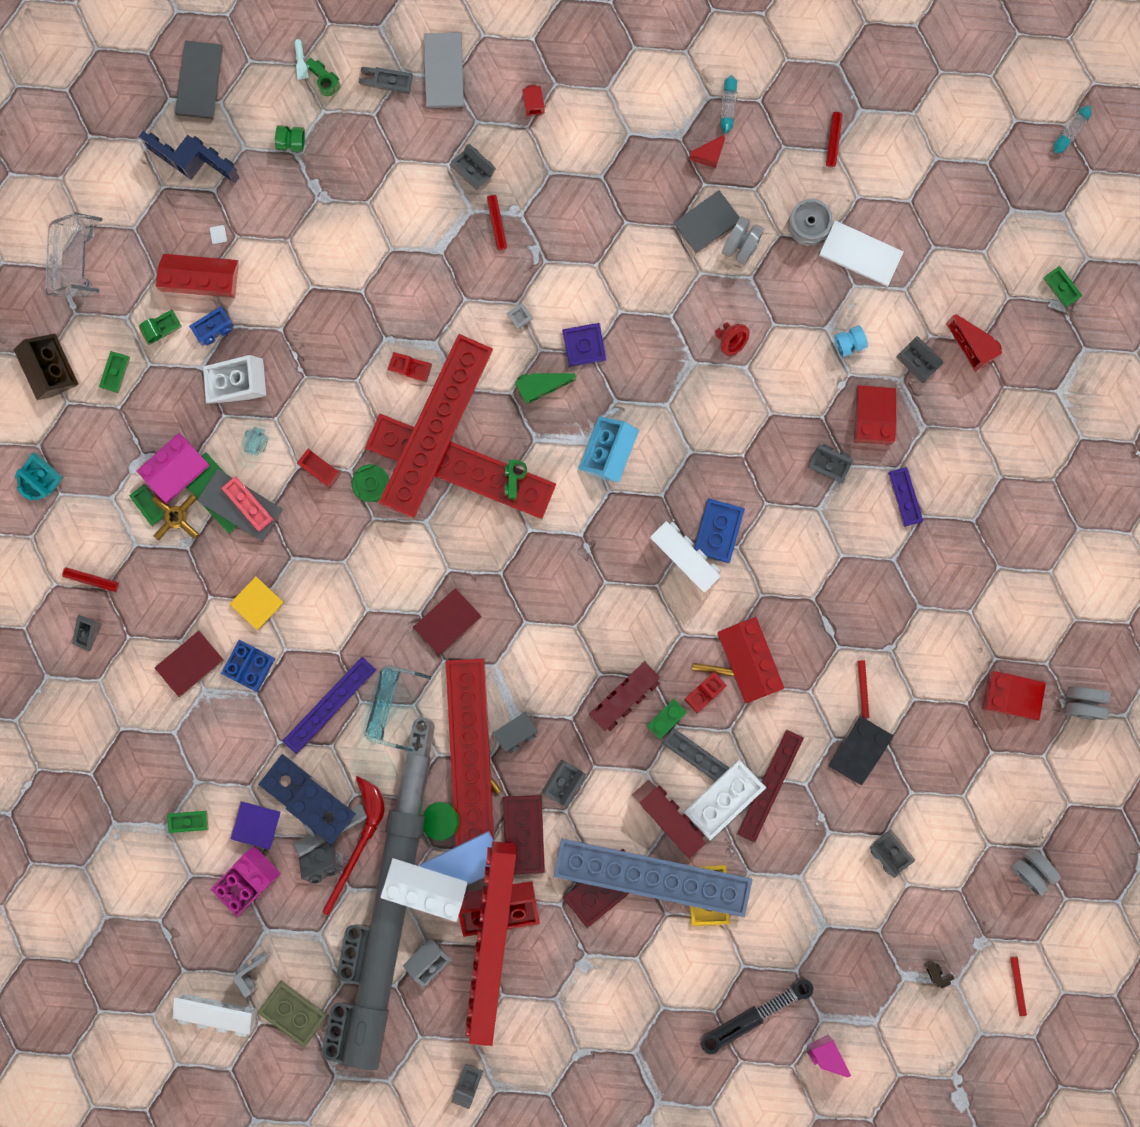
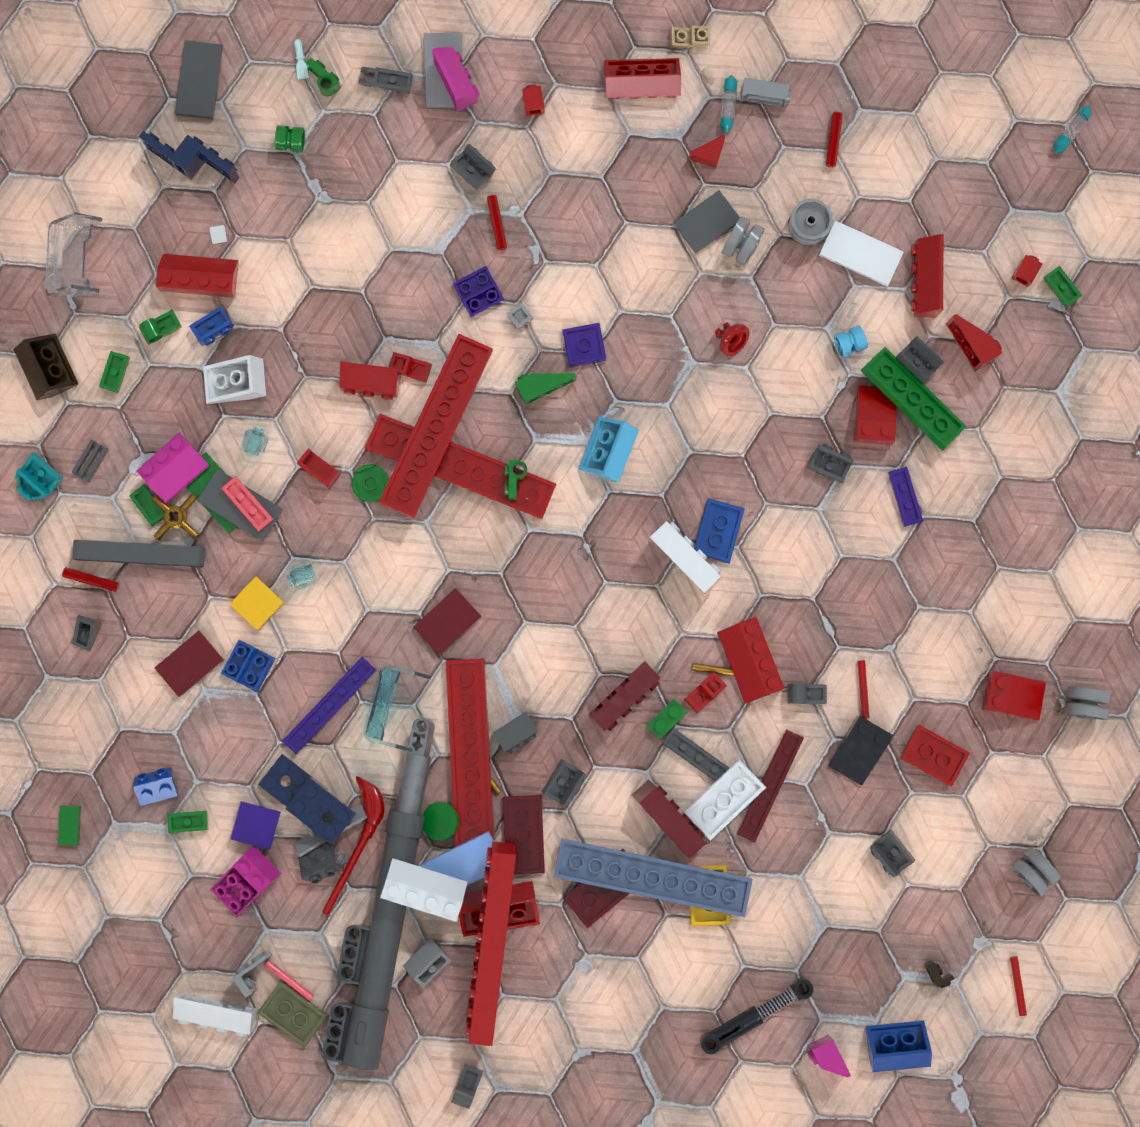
(69, 825): none -> green tile
(83, 457): none -> dark grey tile
(138, 553): none -> dark grey beam
(155, 786): none -> bracket
(288, 980): none -> coral bar
(301, 575): none -> clear light blue head
(369, 380): none -> red slope
(455, 77): none -> dark pink slope
(478, 291): none -> dark purple slope
(642, 78): none -> slope
(689, 37): none -> tan slope
(765, 92): none -> light grey window
(806, 694): none -> dark grey plate
(898, 1046): none -> blue slope
(913, 398): none -> green plate
(928, 276): none -> red slope
(935, 755): none -> red plate
(1027, 270): none -> red brick

